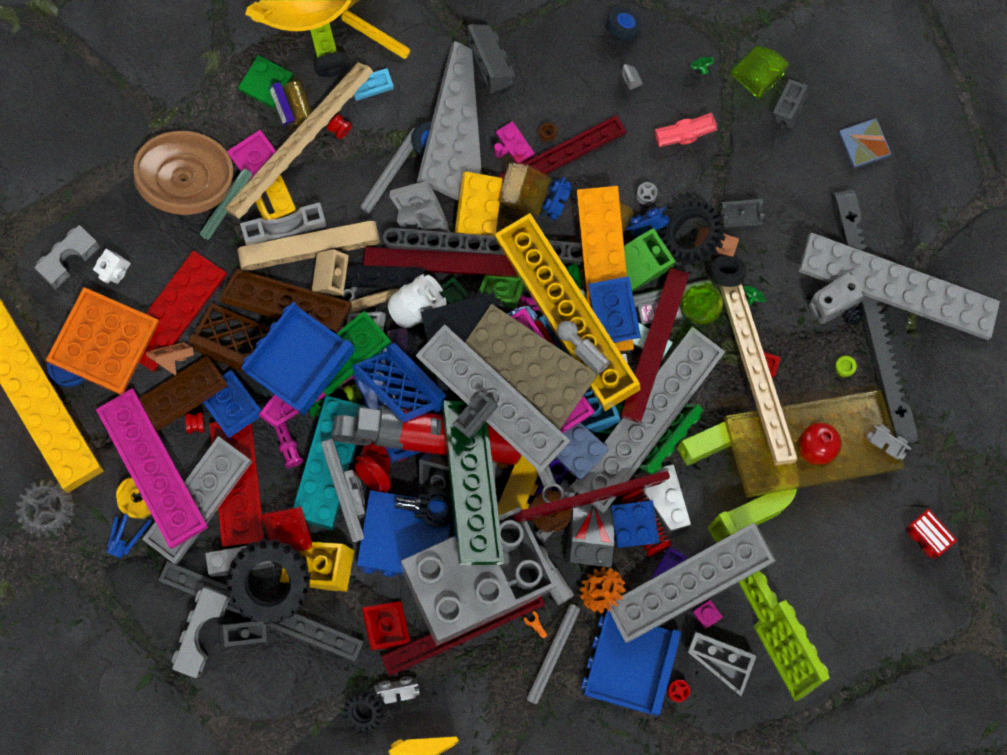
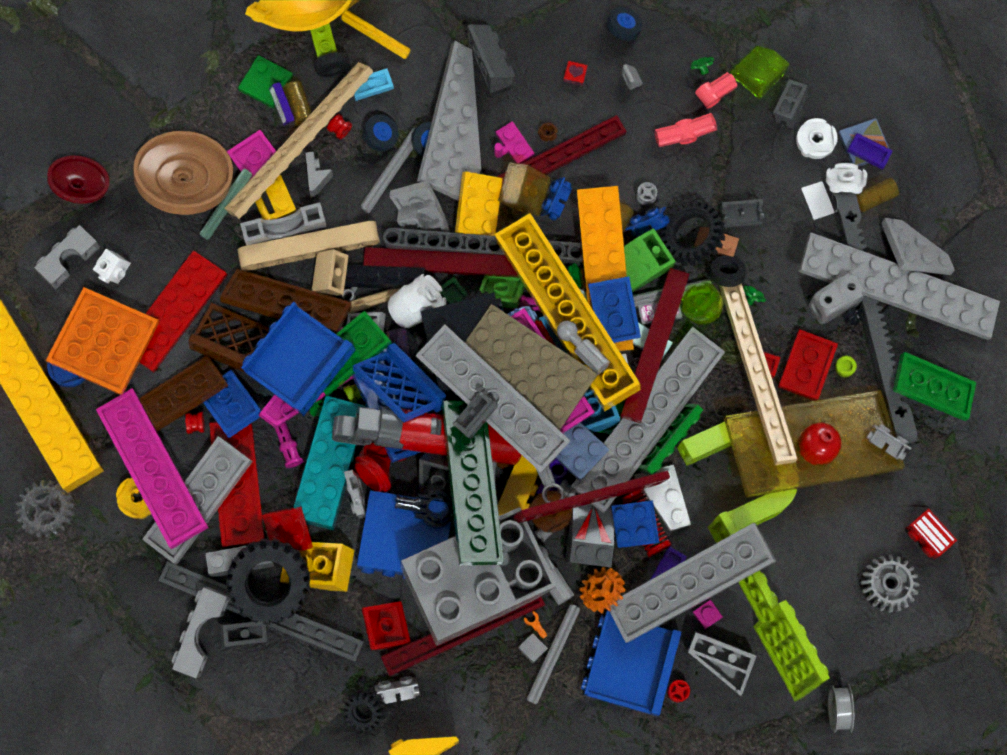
(78, 179): none -> dark red dish
(115, 545): blue plant -> none
(168, 355): nougat slope -> none
(316, 177): none -> light grey slope
(342, 490): light grey axle -> none
(380, 133): none -> black wheel
(532, 648): none -> light grey slope
(575, 73): none -> tile
(712, 92): none -> coral piece
(808, 365): none -> red plate
(818, 200): none -> white sticker
(822, 130): none -> white plate
(841, 708): none -> light grey wheel
(846, 178): none -> white plate
(869, 151): none -> dark purple tile
(877, 194): none -> clear yellow pin
(880, 592): none -> light grey gear
(914, 250): none -> light grey plate
(934, 386): none -> green plate

